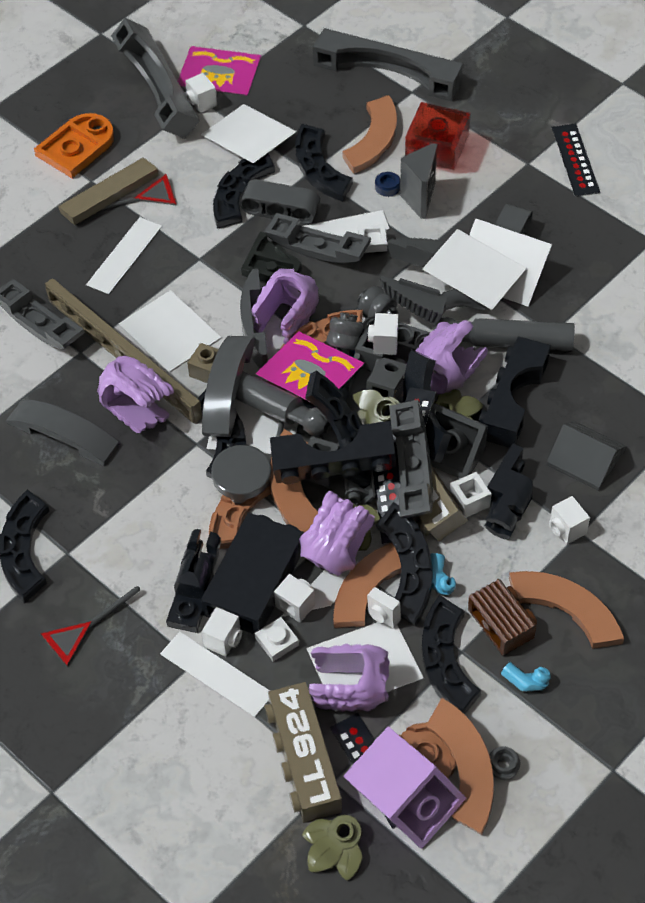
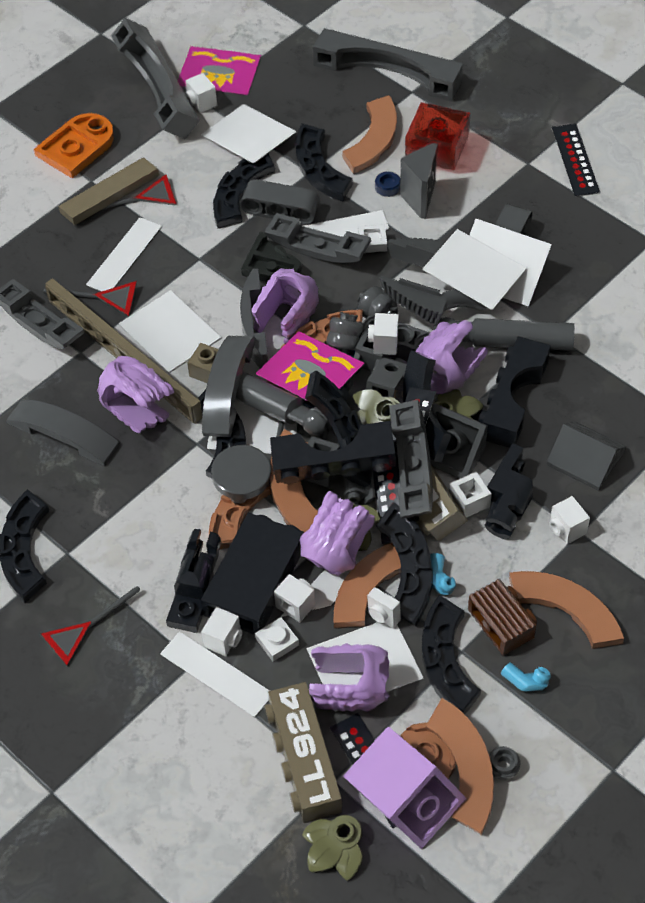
(118, 297): none -> piece

